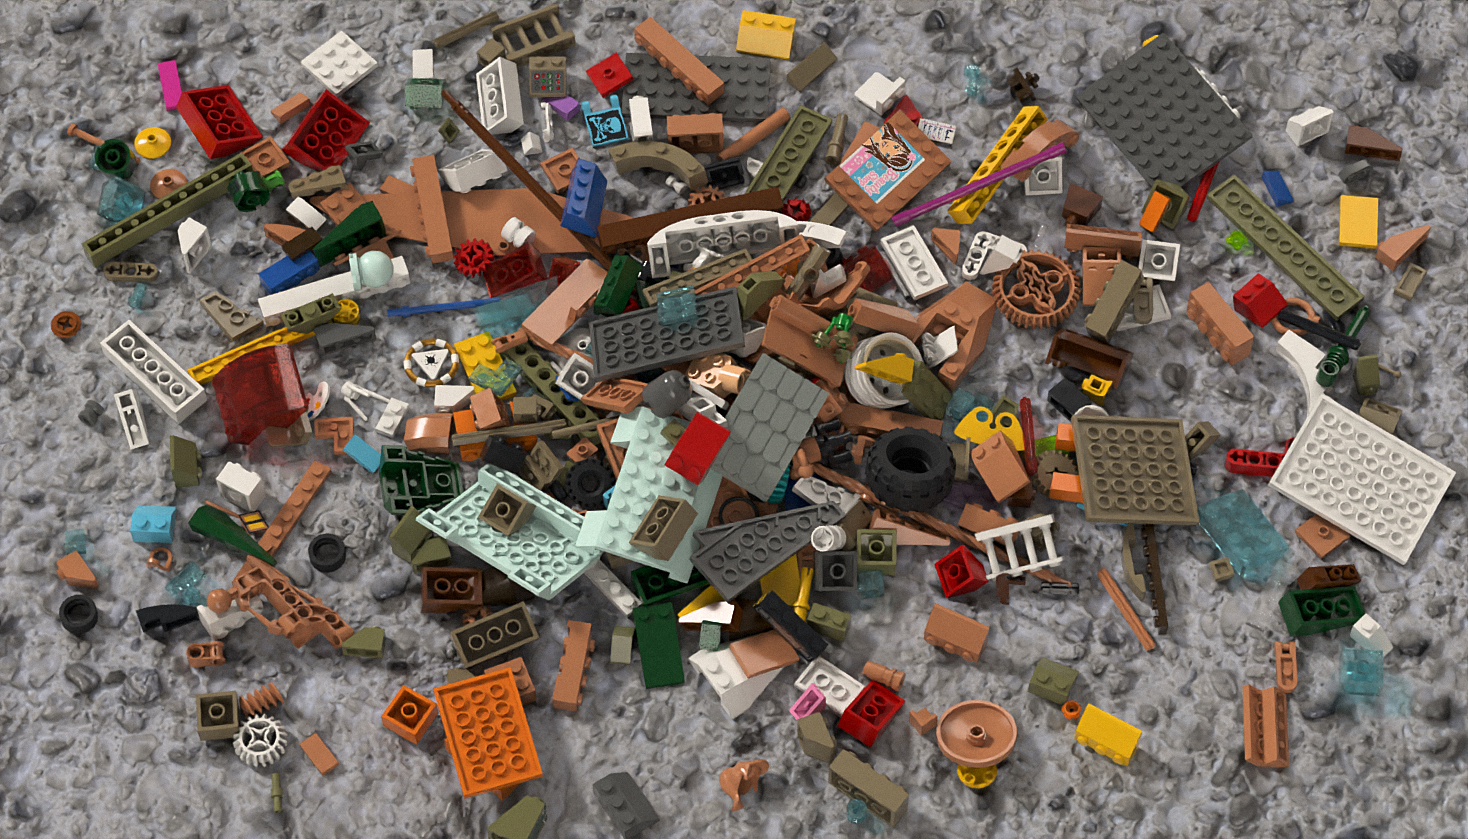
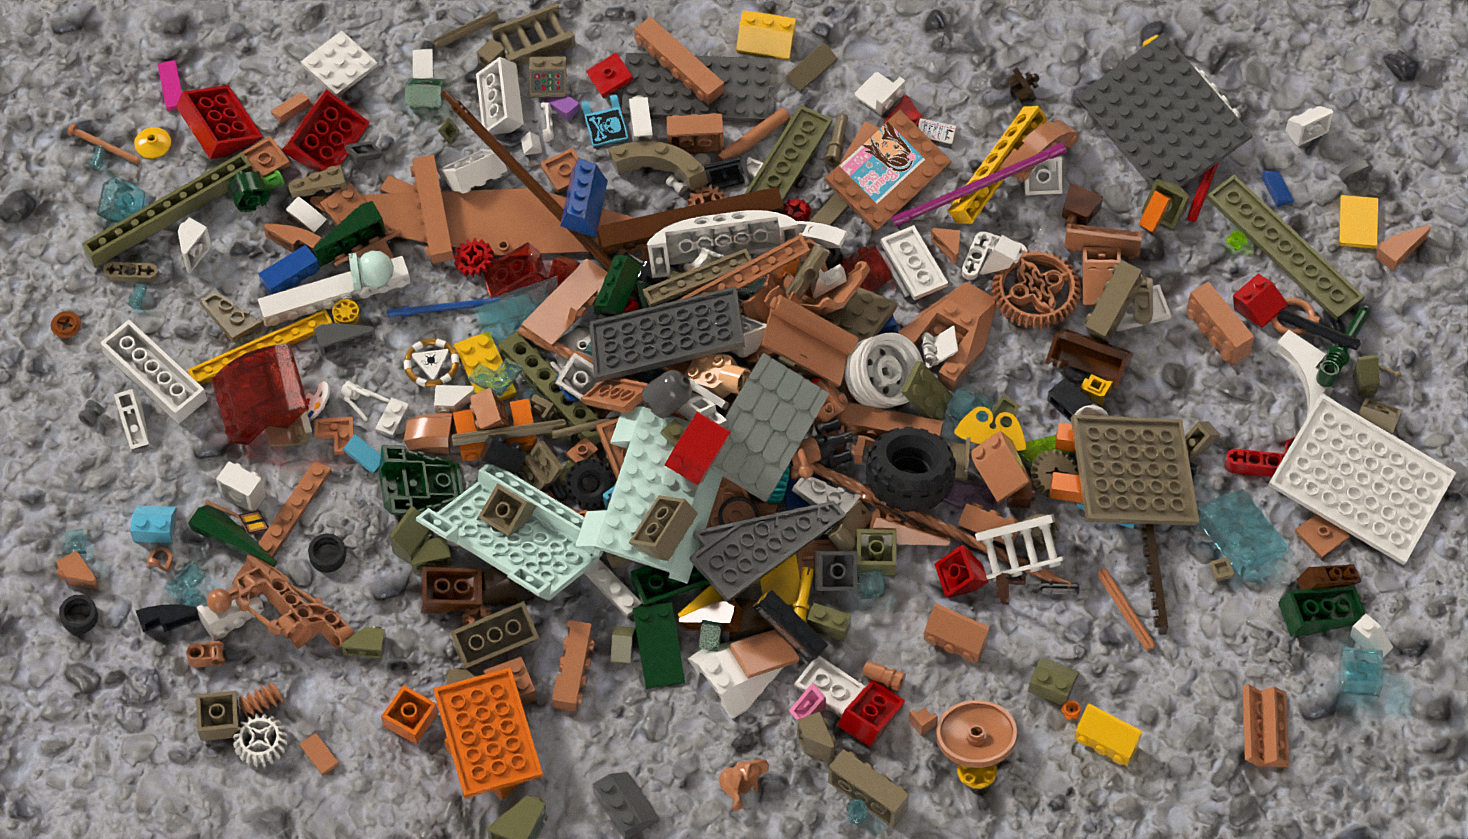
(115, 159): dark green brick -> none
(159, 186): nougat dish -> none
(184, 462): olive slope -> none
(276, 793): olive bar -> none
(301, 244): dark brown tile -> none
(311, 315): olive slope -> none
(512, 340): nougat bar -> none
(518, 233): white wheel -> none
(526, 409): dark tan brick -> none
(677, 305): clear light blue plate -> none
(756, 291): olive slope -> none
(828, 538): white wheel -> none
(843, 337): olive plant -> none
(883, 318): nougat slope -> none
(892, 368): yellow slope -> none
(971, 72): clear light blue bar -> none
(1028, 436): clear red axle -> none
(1135, 582): dark tan slope -> none
(1159, 260): white slope -> none
(1286, 666): nougat plate -> none
(1367, 143): reddish brown slope -> none
(1410, 282): dark tan tile -> none

